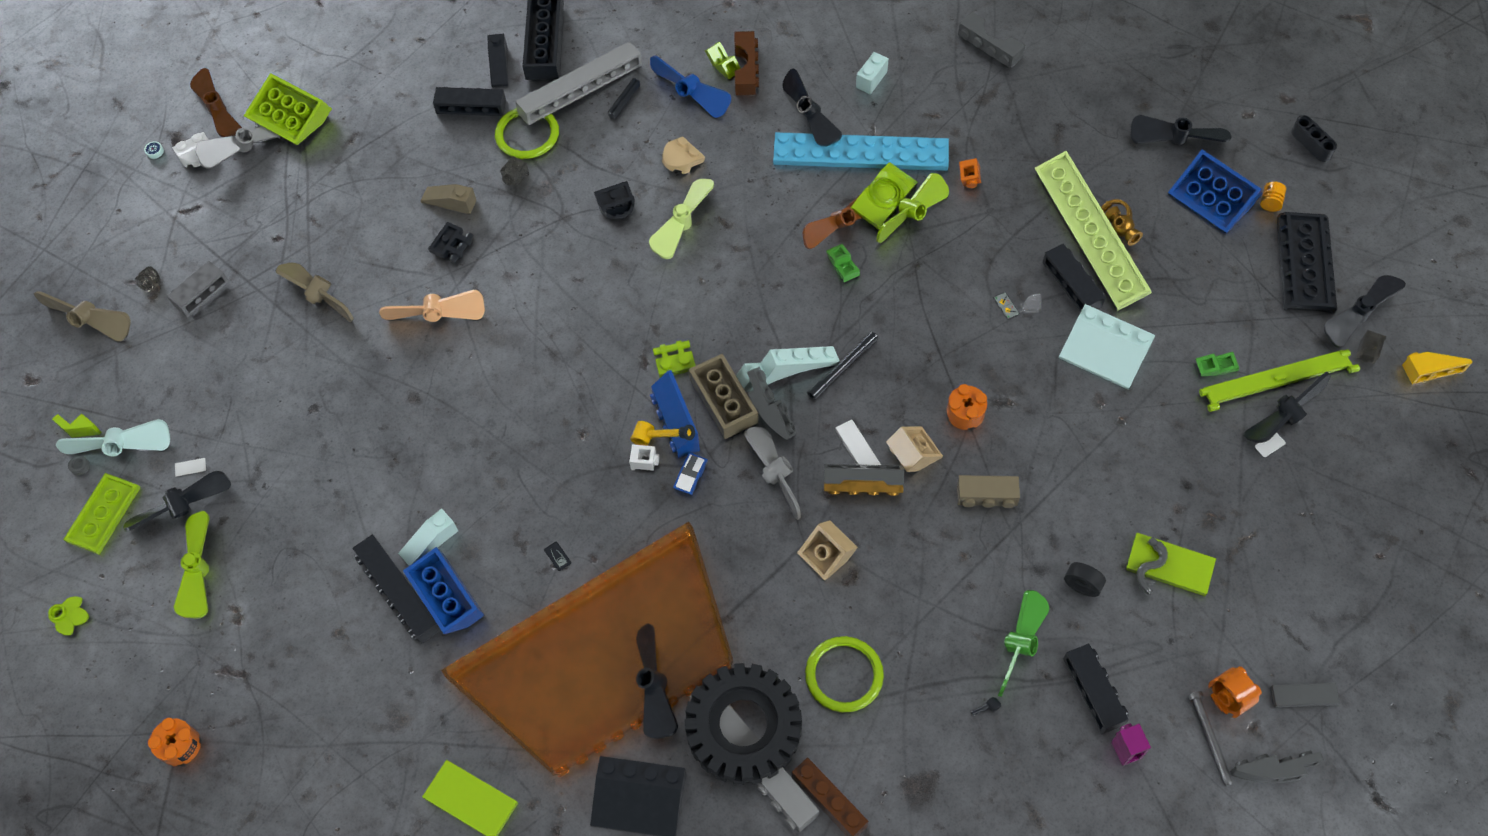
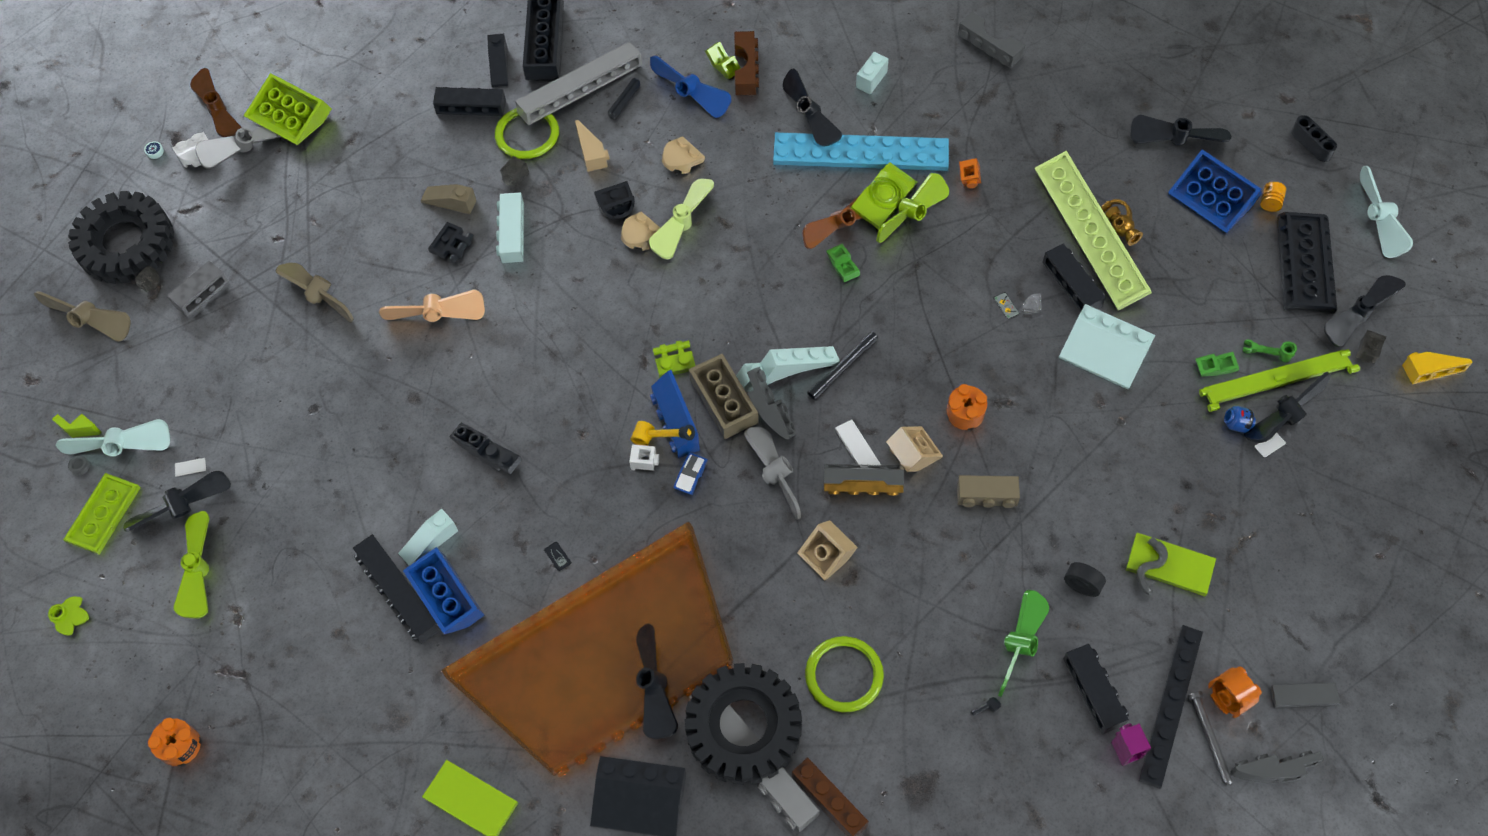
(89, 232): none -> black tyre
(485, 449): none -> black slope
(510, 228): none -> light aqua brick
(592, 149): none -> tan slope
(638, 230): none -> tan slope
(1171, 707): none -> black plate
(1239, 419): none -> blue head
(1286, 351): none -> bright green brick
(1392, 235): none -> light aqua piece

